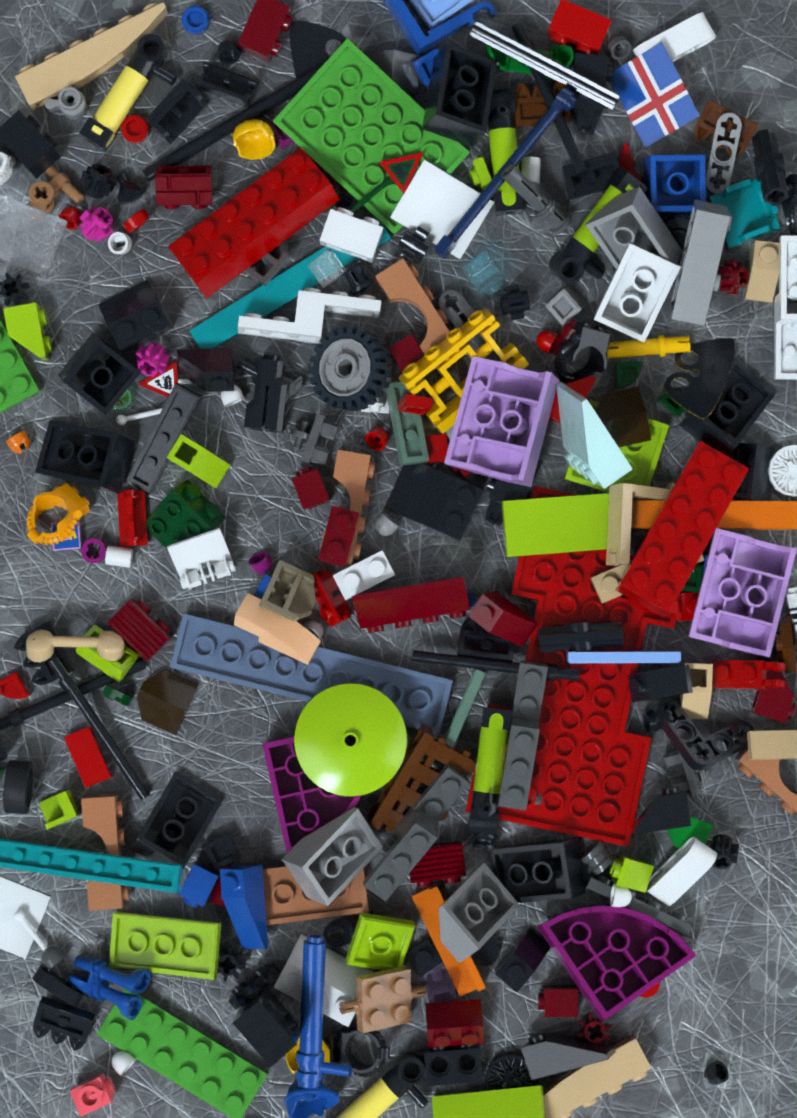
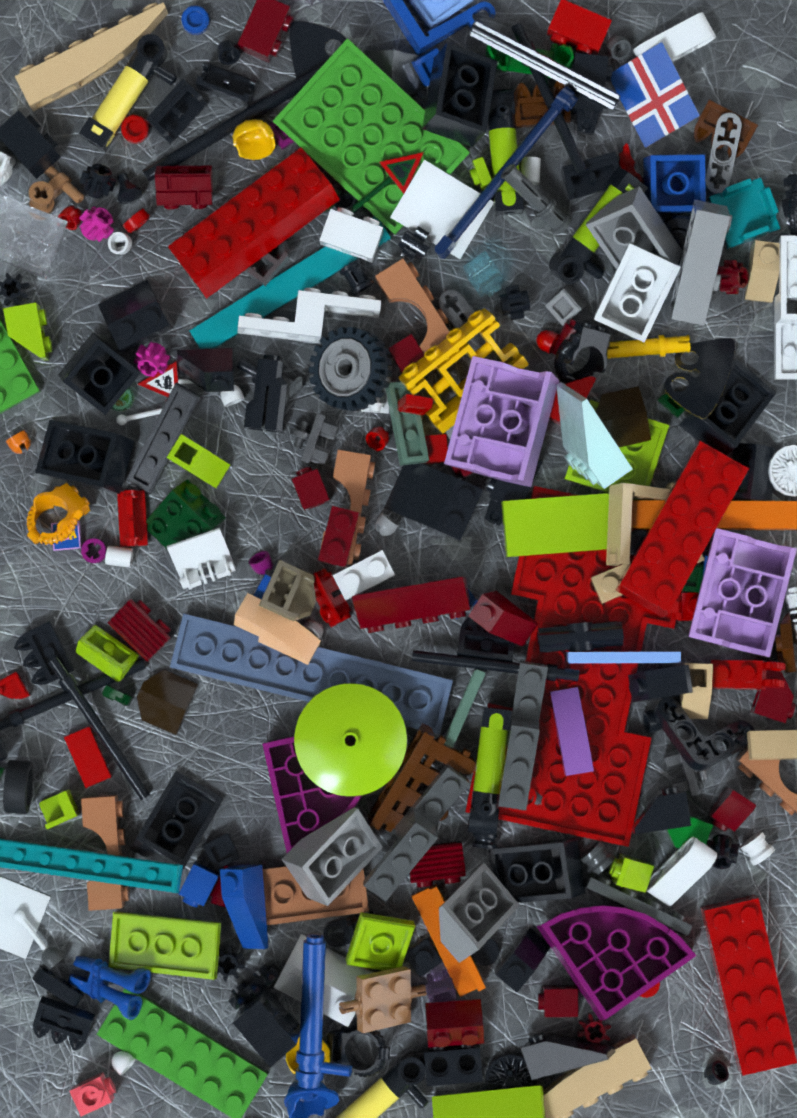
(41, 644): tan piece -> none
(70, 102): light grey piece -> none
(326, 268): clear tile -> none
(571, 731): none -> medium lavender slope
(620, 896): white hinge -> none
(626, 373): dark green tile -> none
(731, 810): none -> dark red slope
(748, 985): none -> red brick
(757, 848): none -> white wheel
(769, 167): black piece -> none

